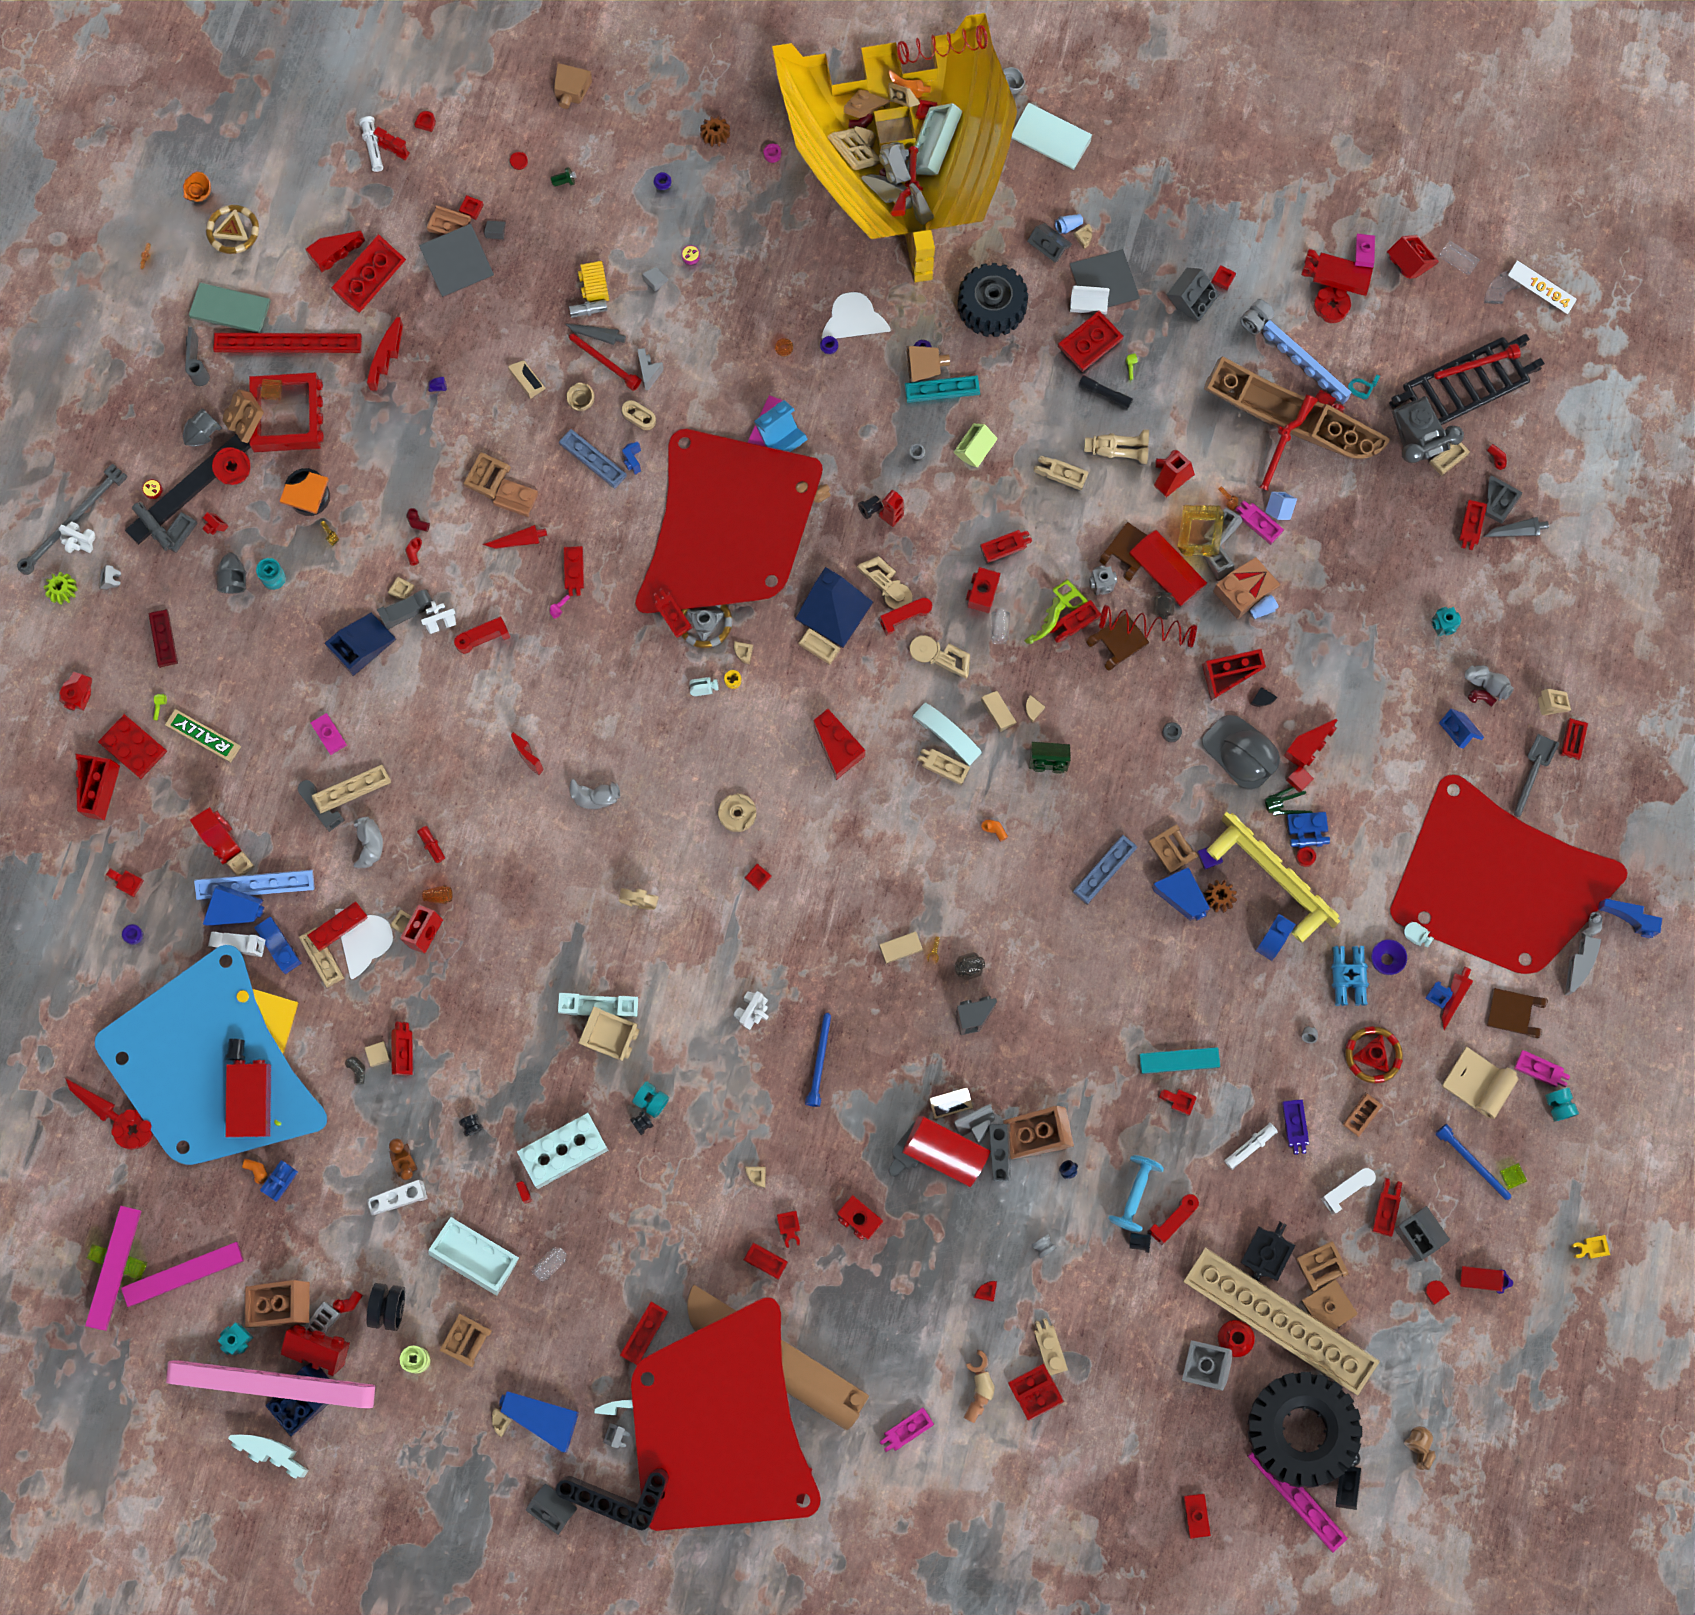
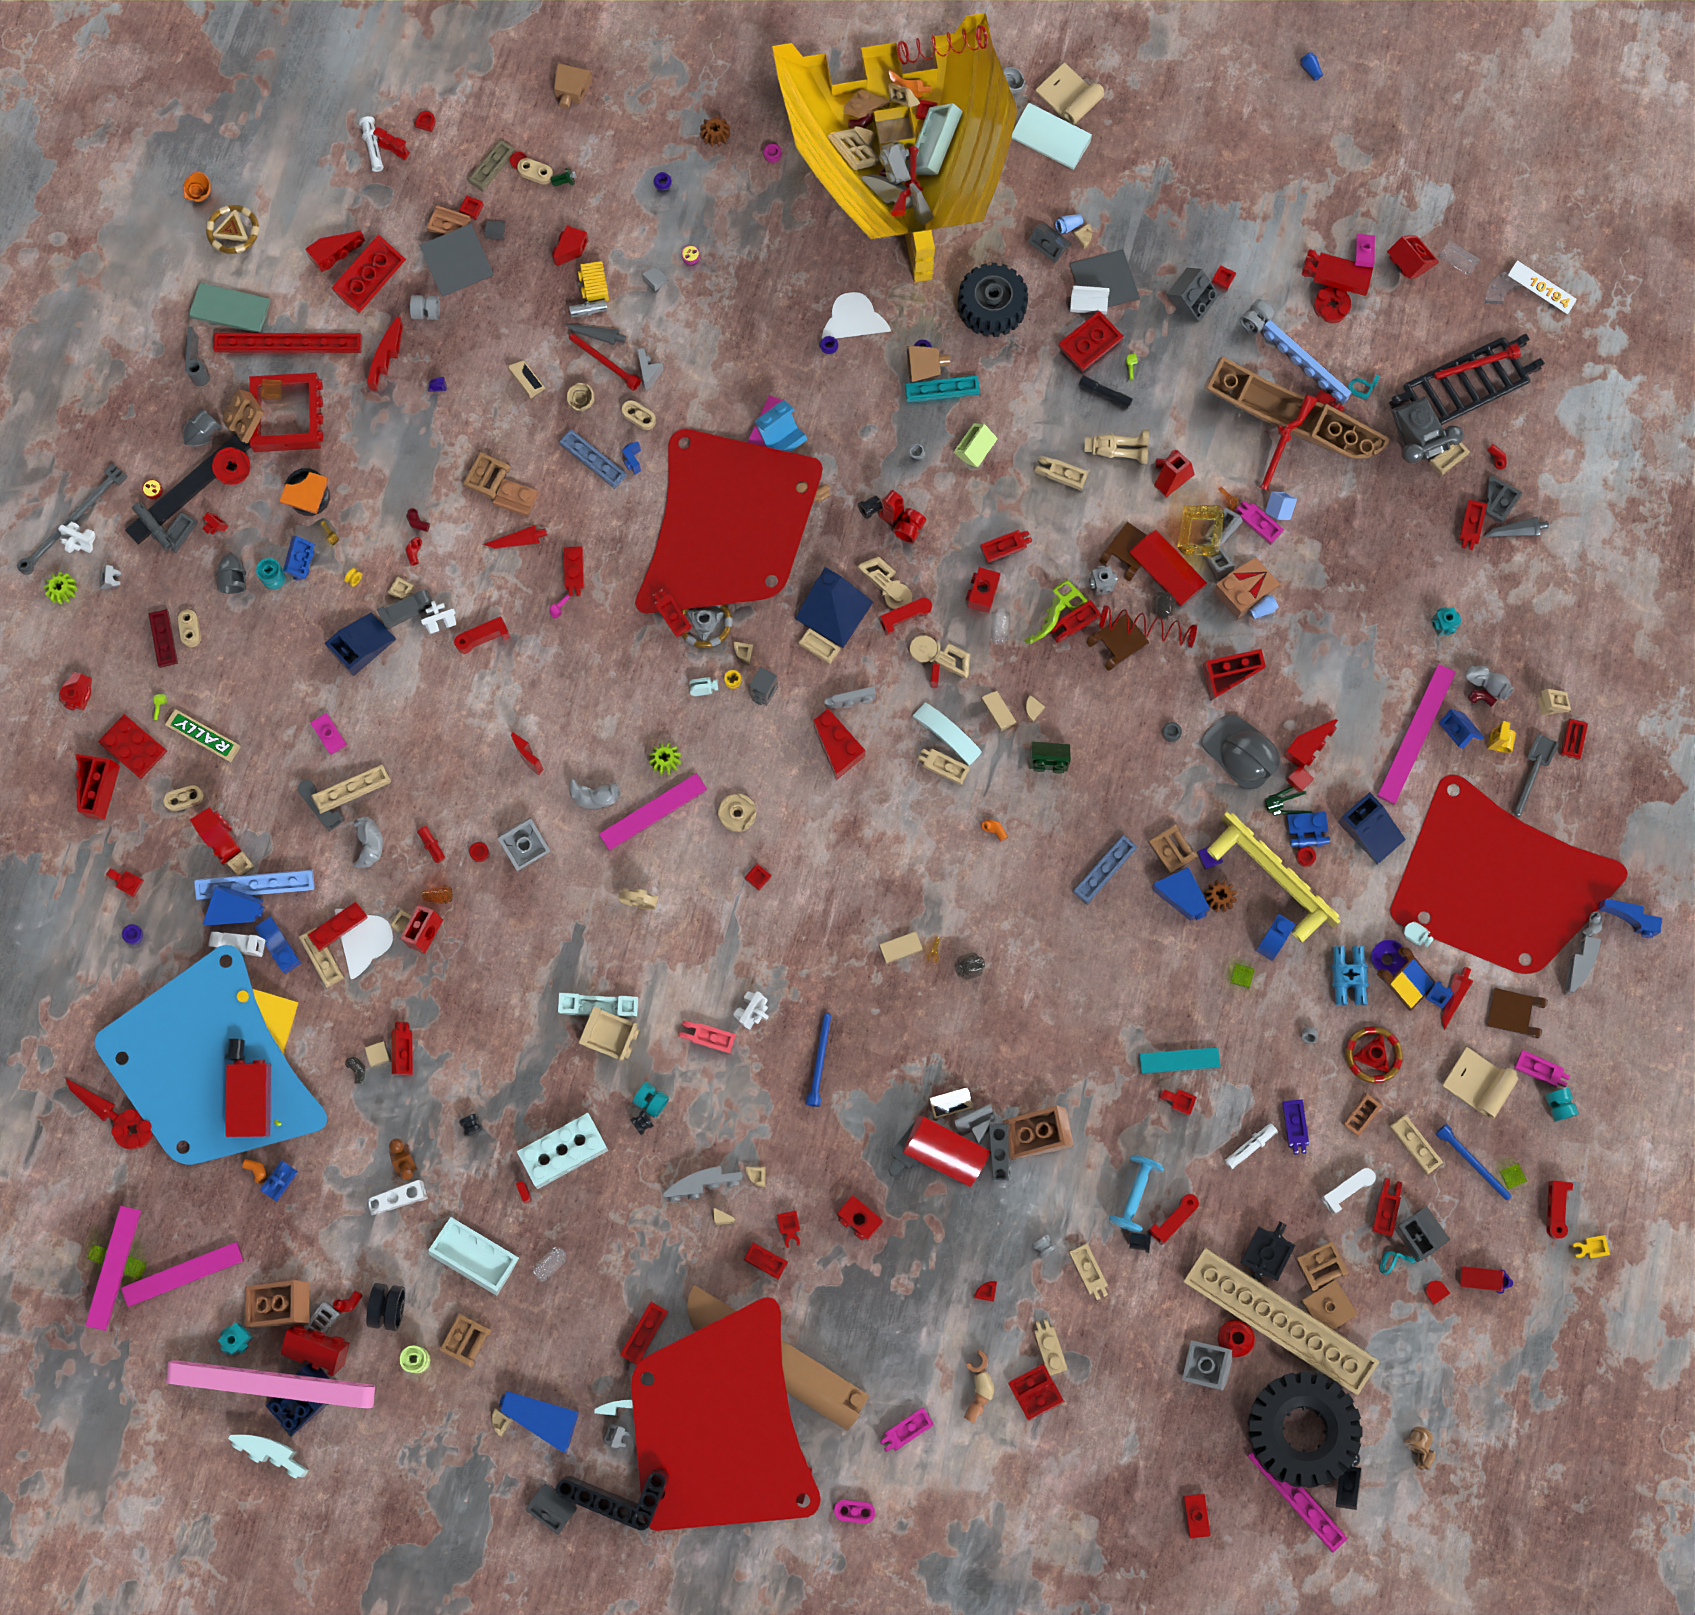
(145, 255): clear orange hand -> none
(184, 799): none -> tan plate
(189, 627): none -> tan plate
(299, 558): none -> blue bracket
(353, 577): none -> yellow bush
(425, 307): none -> light grey wheel
(479, 852): none -> red tile
(491, 165): none -> dark tan tile
(523, 843): none -> light grey slope
(534, 171): none -> tan plate
(571, 245): none -> red slope
(652, 812): none -> dark pink tile
(658, 762): none -> lime gear
(694, 1184): none -> light grey slope
(709, 1037): none -> coral hinge
(722, 1218): none -> tan slope
(763, 686): none -> dark grey brick
(784, 352): clear orange plate -> none
(848, 699): none -> light grey hinge
(854, 1513): none -> dark pink plate
(909, 525): none -> red wheel
(935, 675): none -> red tile
(974, 1015): dark grey slope -> none
(1068, 1169): dark blue plate -> none
(1071, 95): none -> tan door
(1089, 1271): none -> tan hinge
(1242, 976): none -> clear neon green tile
(1263, 698): black tile -> none
(1311, 65): none -> blue cone
(1372, 828): none -> dark blue slope
(1396, 1255): none -> teal piece
(1410, 981): none -> flag
(1416, 734): none -> dark pink tile
(1416, 1144): none -> tan tile
(1502, 738): none -> yellow plate
(1556, 1208): none -> red leg

